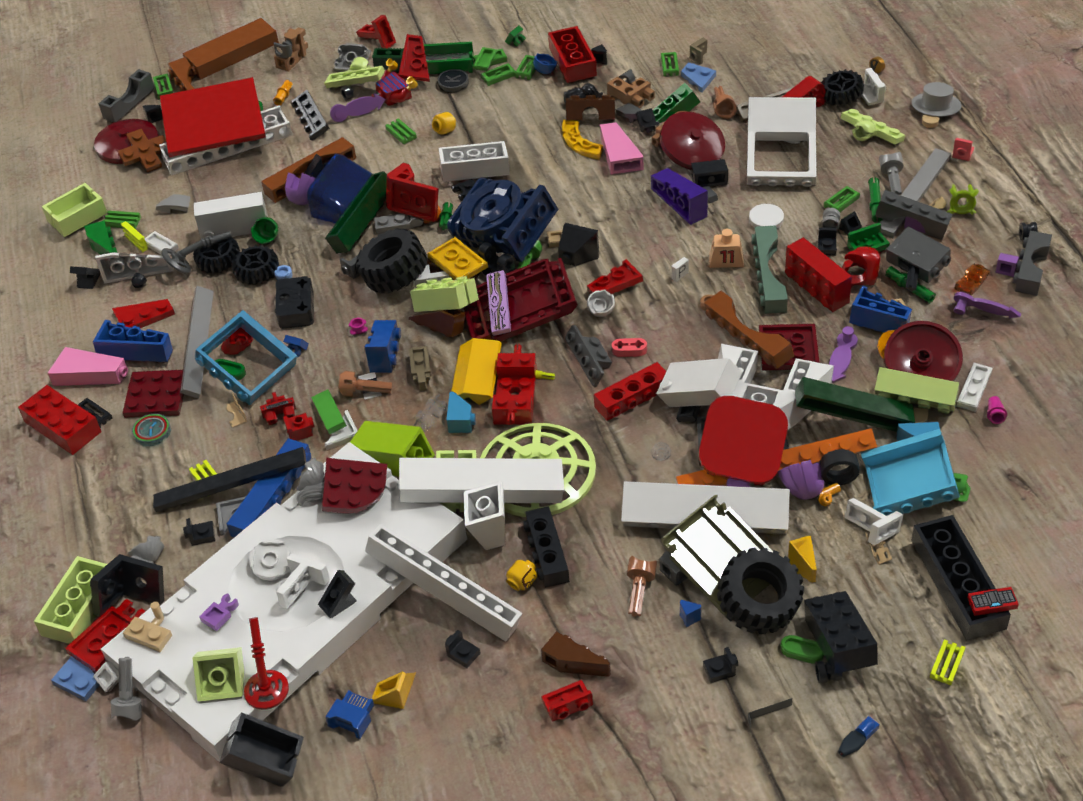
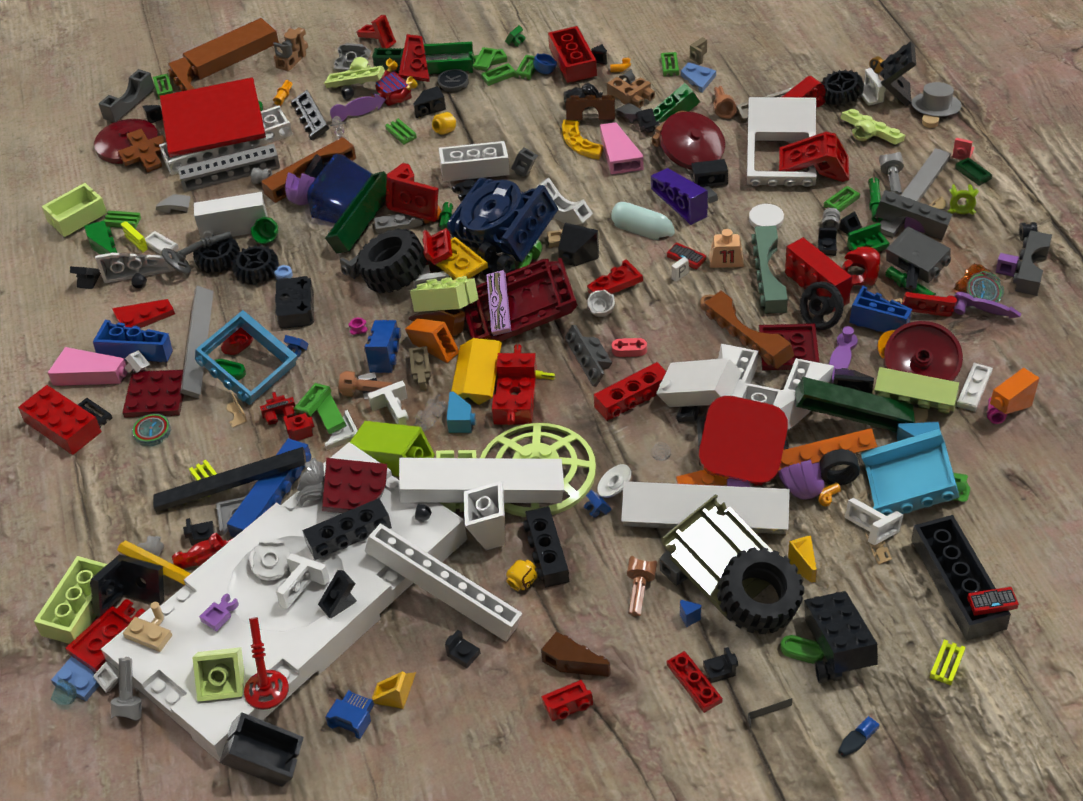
(64, 693): none -> clear light blue tile
(136, 362): none -> white tile
(169, 569): none -> yellow tile
(199, 552): none -> red animal
(228, 167): none -> light grey brick
(258, 175): none -> light grey wheel
(312, 399): none -> bright green tile
(338, 129): none -> clear hinge
(345, 529): none -> black brick
(390, 397): none -> white bracket
(422, 512): none -> black hinge
(429, 102): none -> black slope
(434, 336): none -> orange slope
(437, 246): none -> red bracket
(524, 156): none -> dark grey brick
(568, 212): none -> white arch
(598, 503): none -> blue tile
(613, 480): none -> white dish
(621, 67): none -> light orange arm
(641, 221): none -> light aqua brick
(679, 251): none -> tile
(694, 681): none -> red tile
(814, 152): none -> red bracket
(828, 305): none -> black wheel
(853, 380): none -> black slope
(894, 68): none -> black bracket
(930, 304): none -> red plate
(973, 171): none -> dark green tile
(985, 286): none -> clear light blue tile
(1015, 392): none -> orange slope

